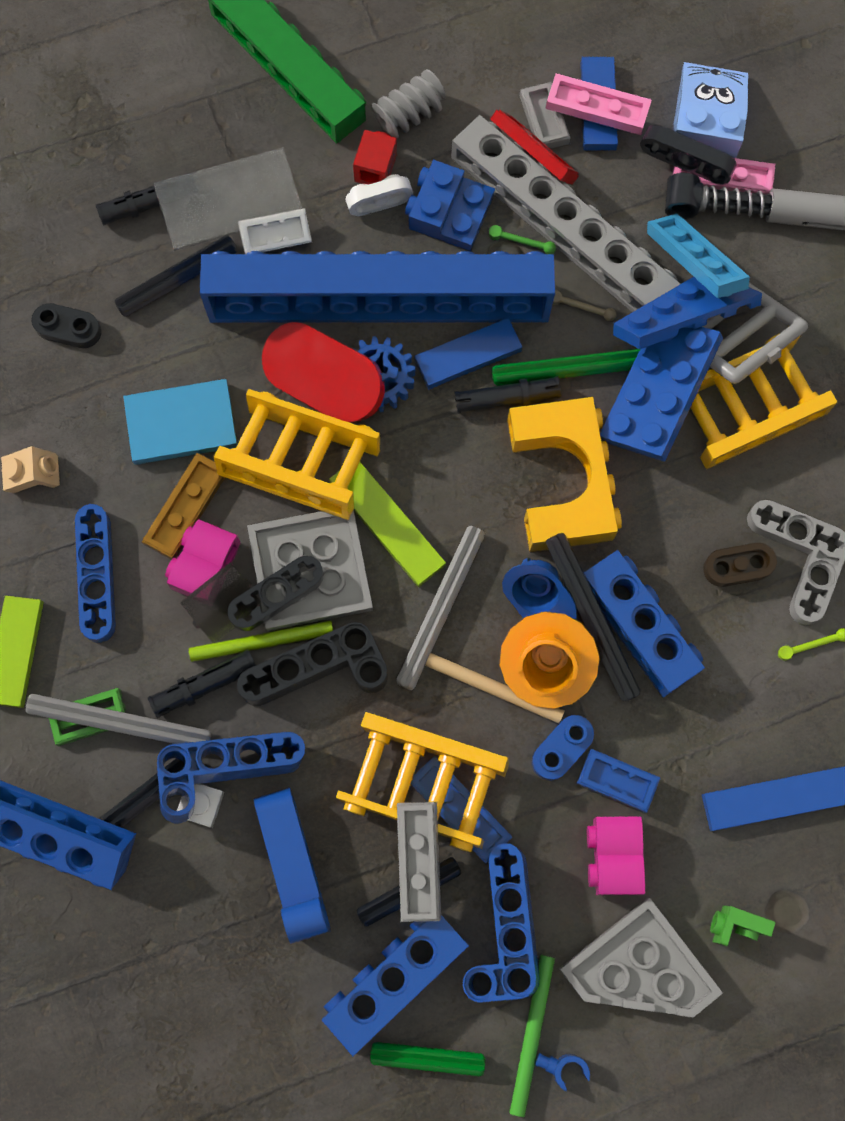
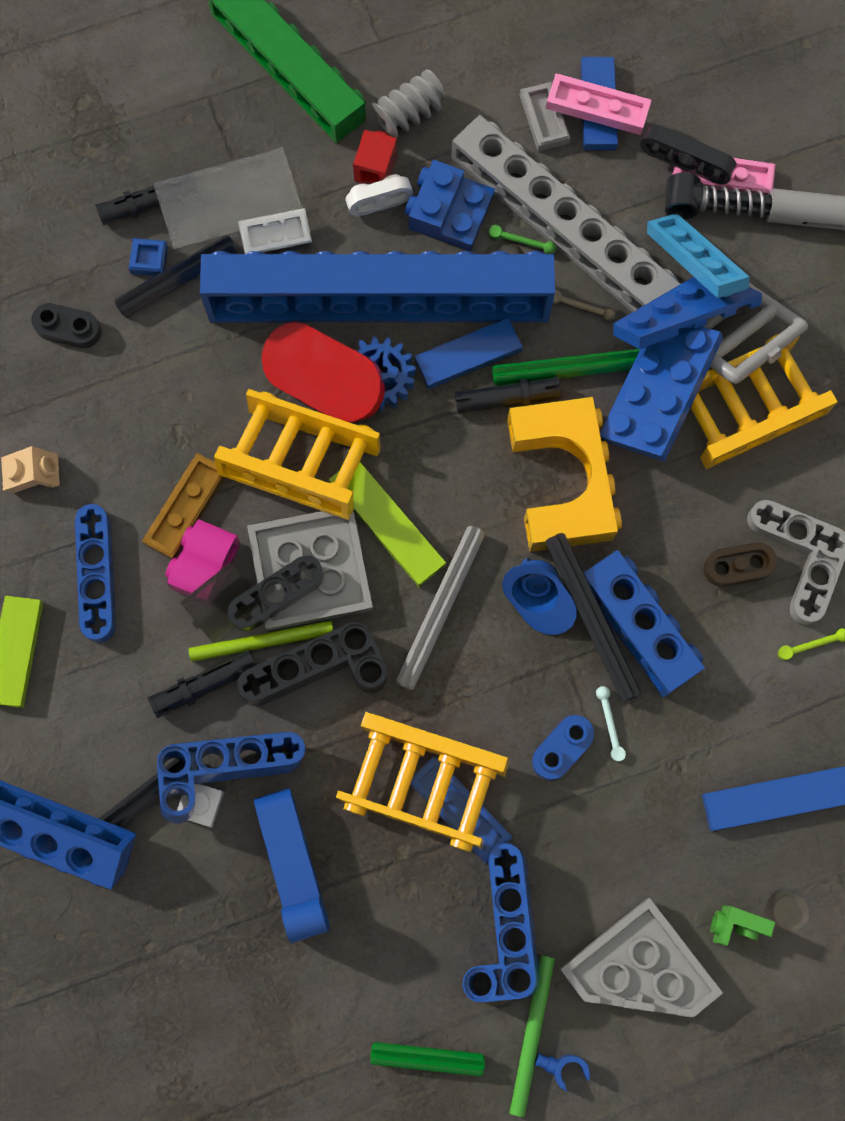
(56, 726): bright green tile -> none
(114, 720): light grey axle -> none
(148, 257): none -> blue tile
(180, 421): dark azure tile -> none
(357, 1031): blue brick -> none
(390, 901): black axle -> none
(418, 861): light grey tile -> none
(488, 685): tan bar -> none
(535, 147): red tile -> none
(549, 660): light orange helmet -> none
(617, 752): none -> light aqua hinge
(617, 856): dark pink brick -> none
(618, 781): blue plate -> none
(712, 106): light blue slope -> none

